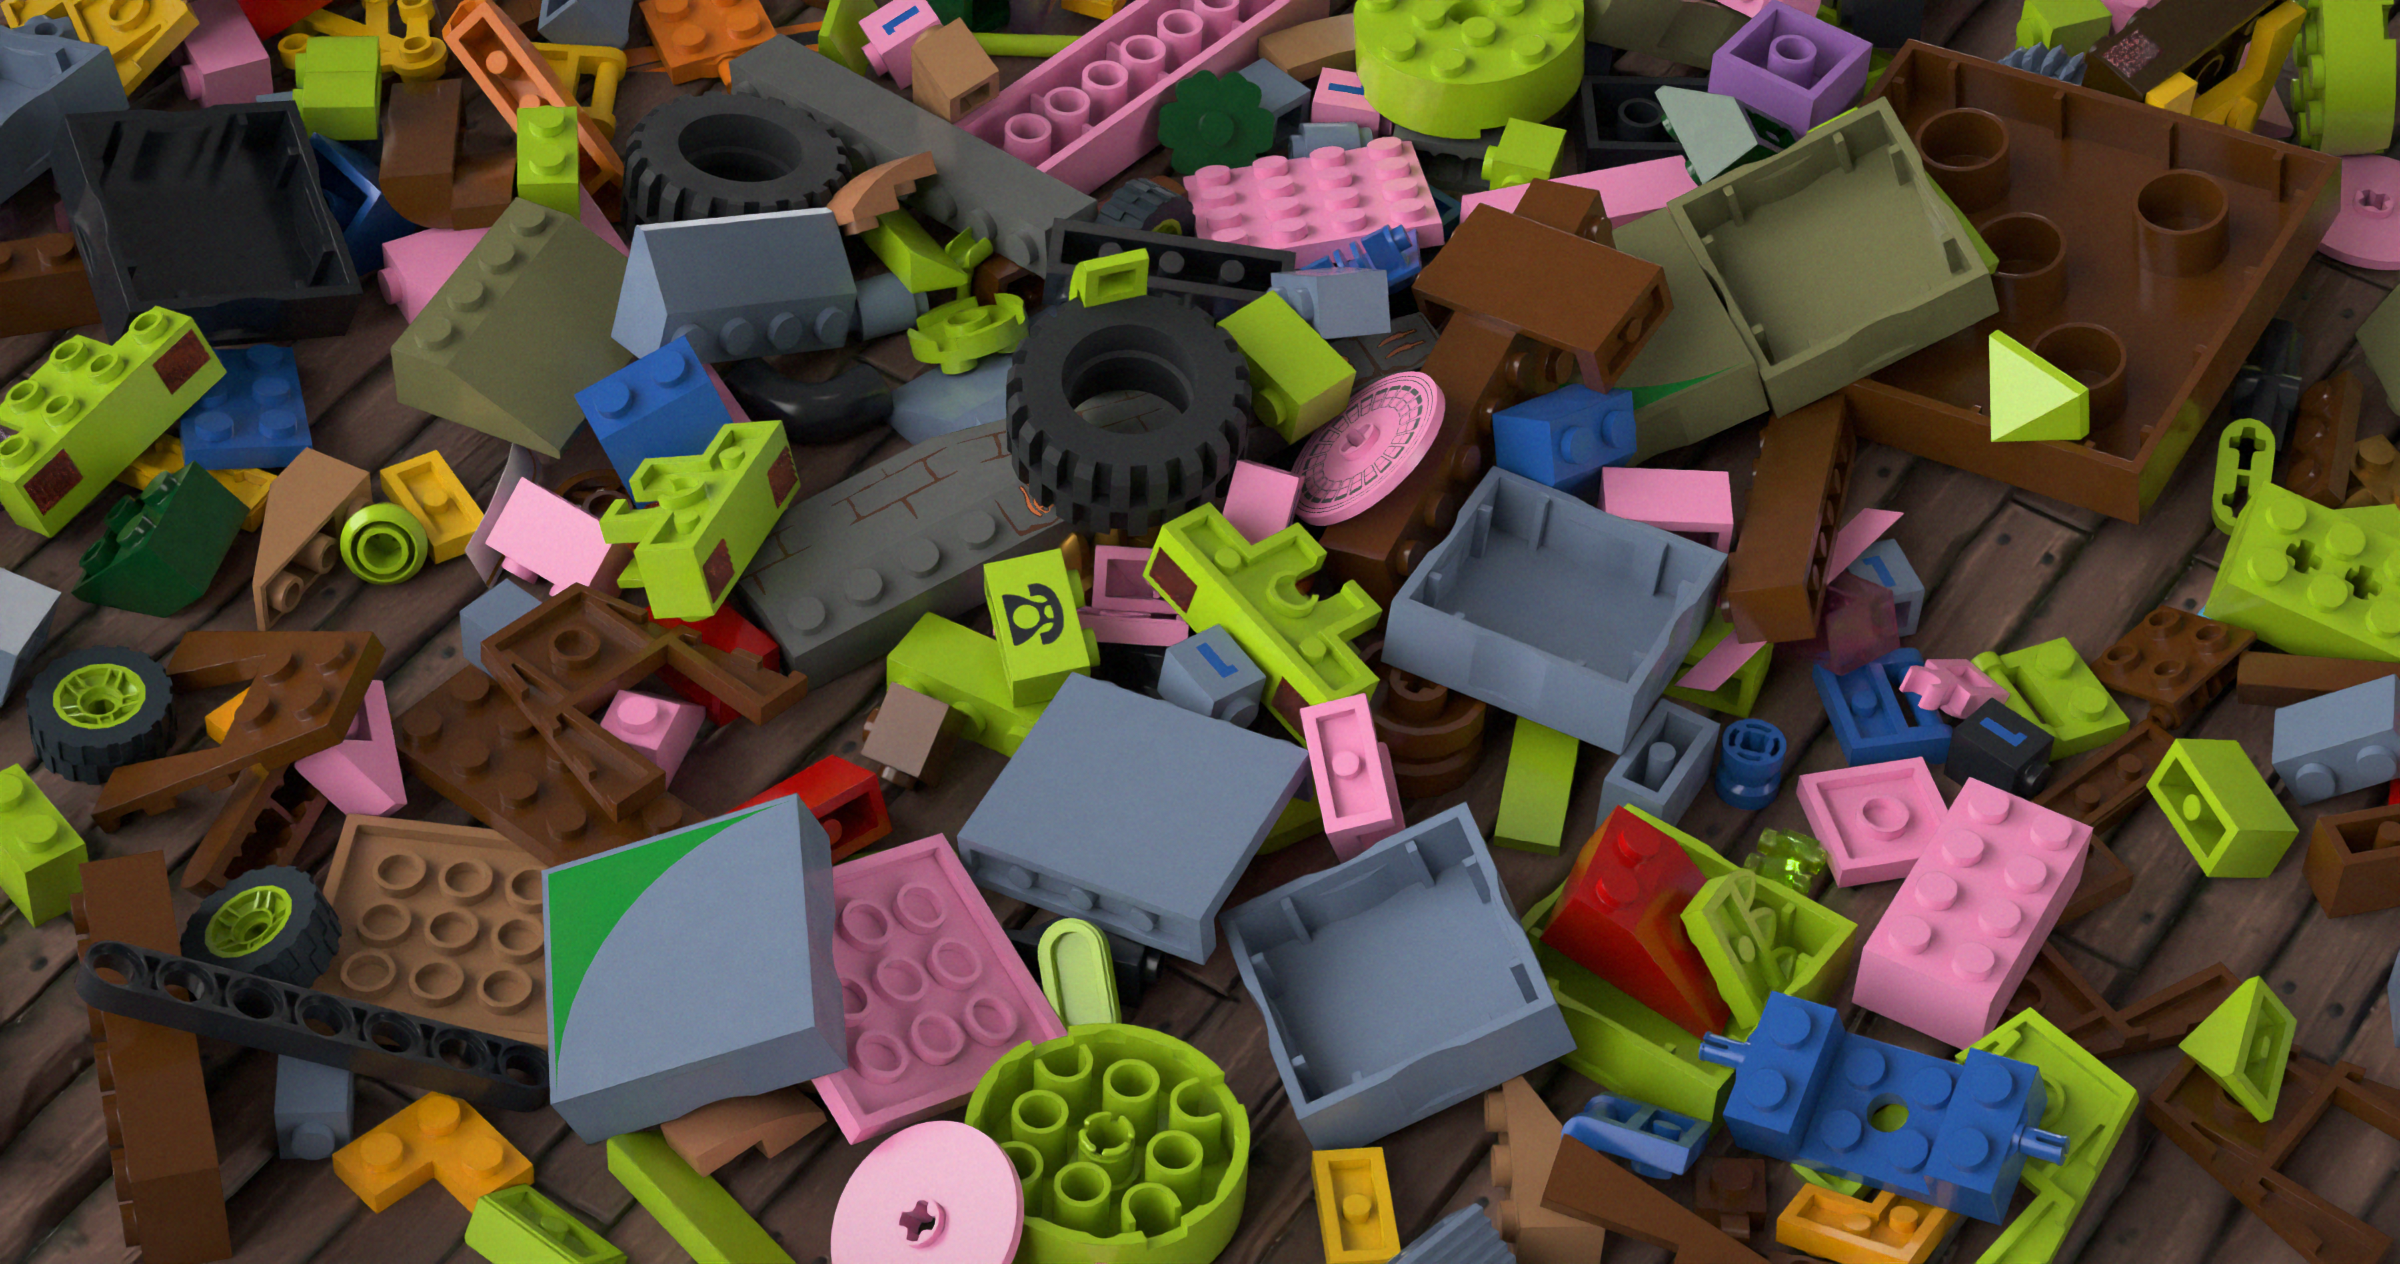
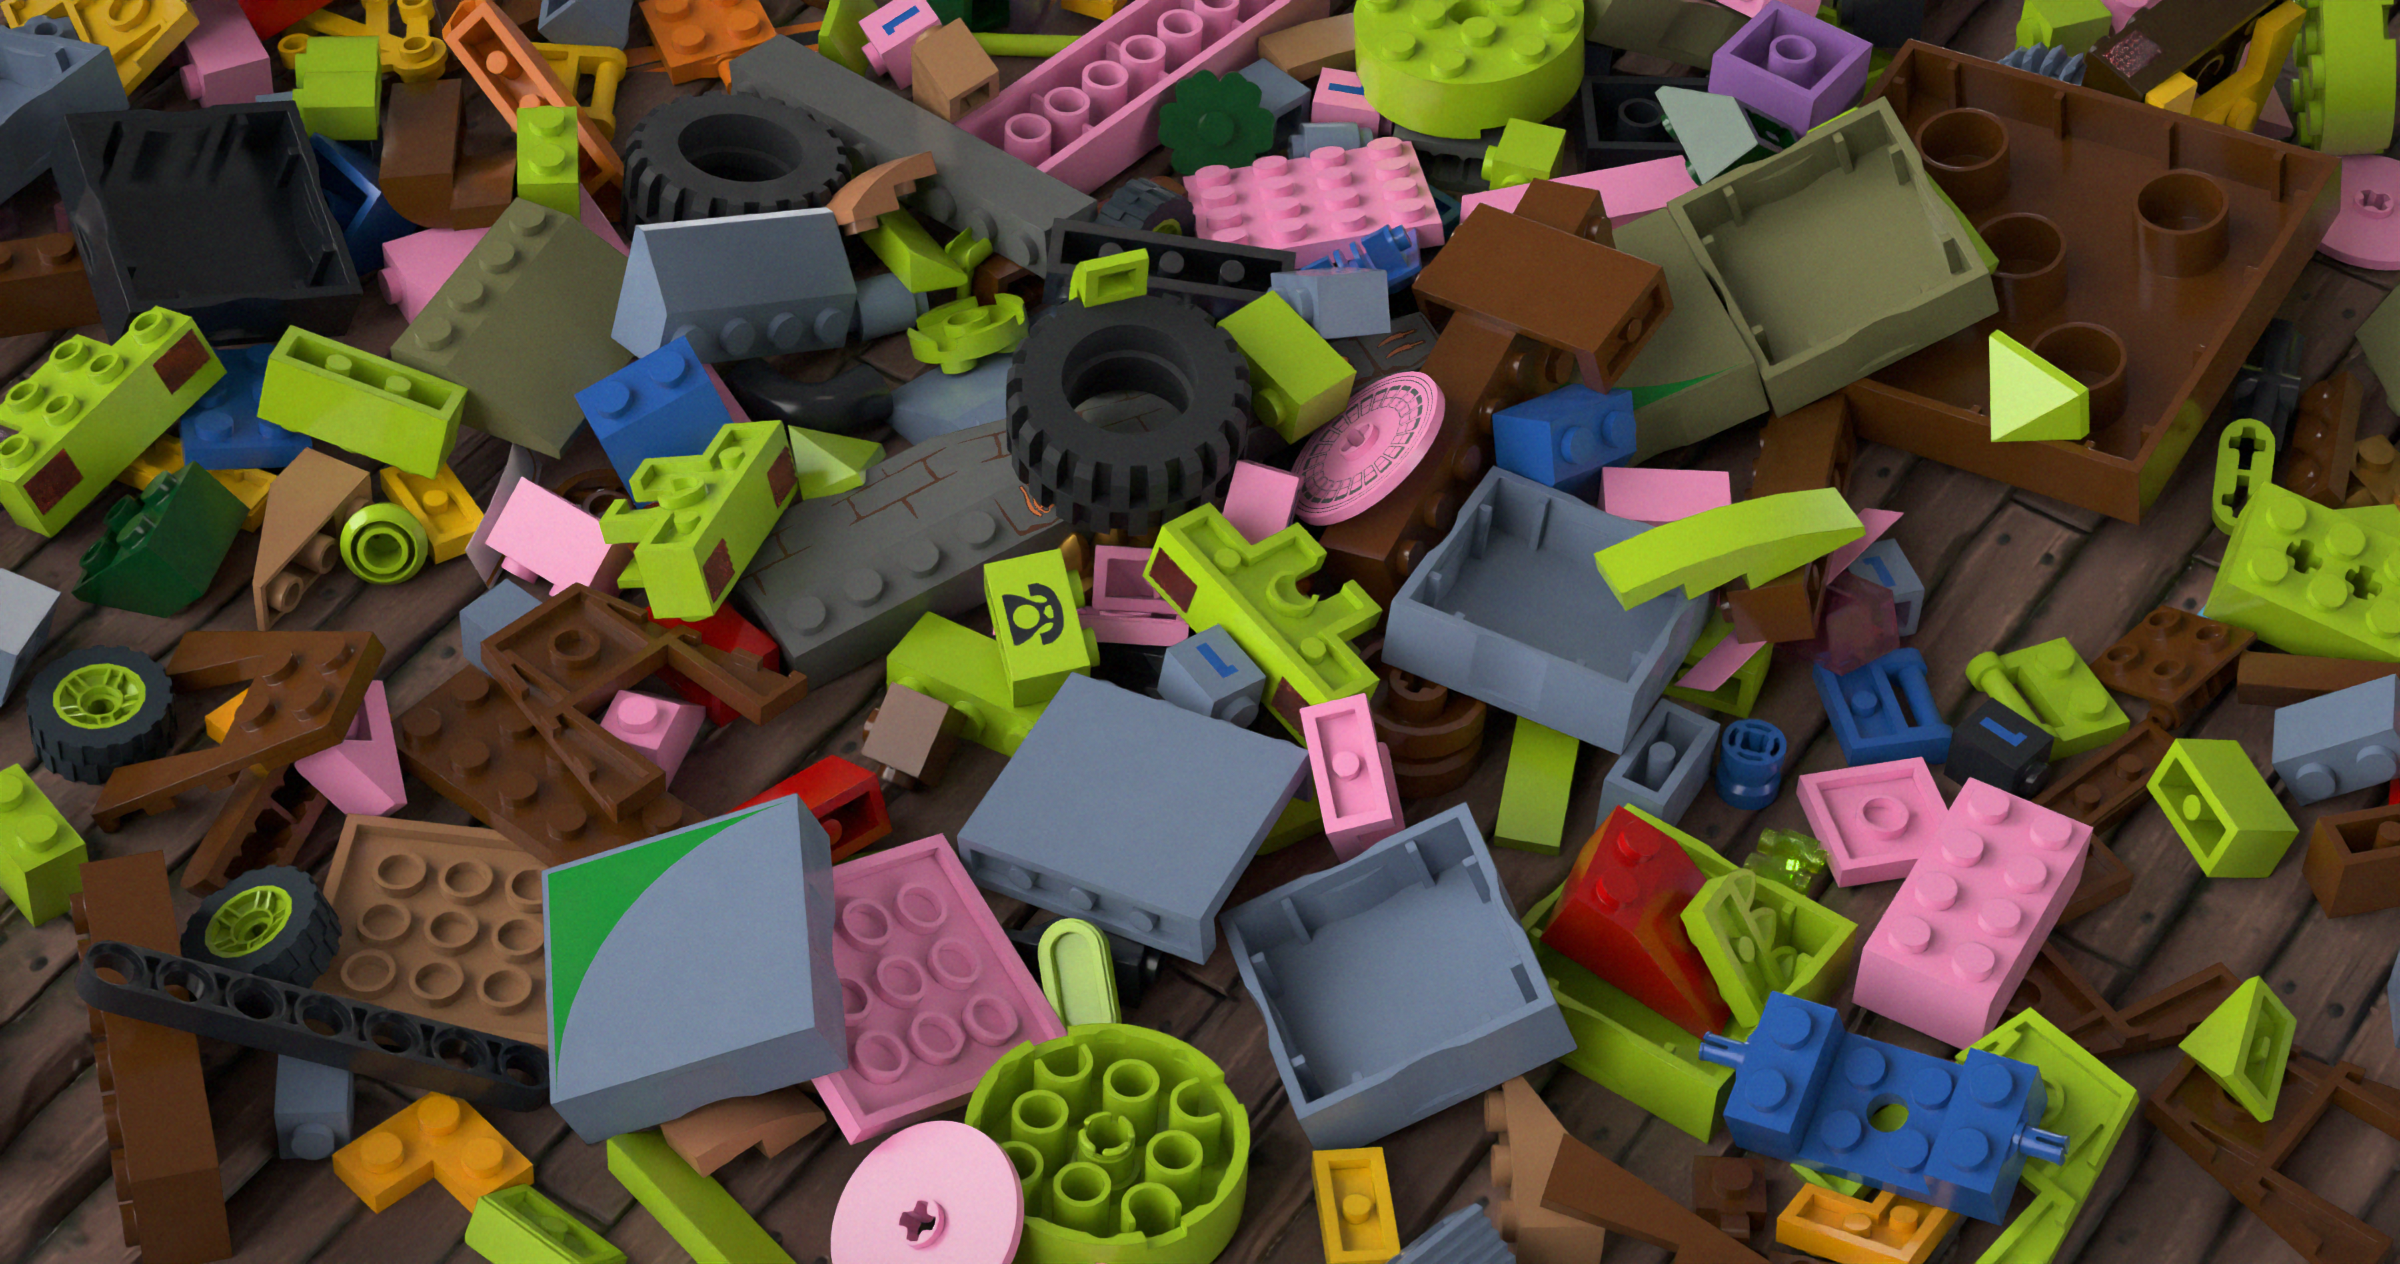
(361, 402): none -> lime brick
(831, 462): none -> lime slope
(1648, 1135): blue plate -> none
(1740, 539): none -> lime slope
(1952, 686): bright pink plate -> none

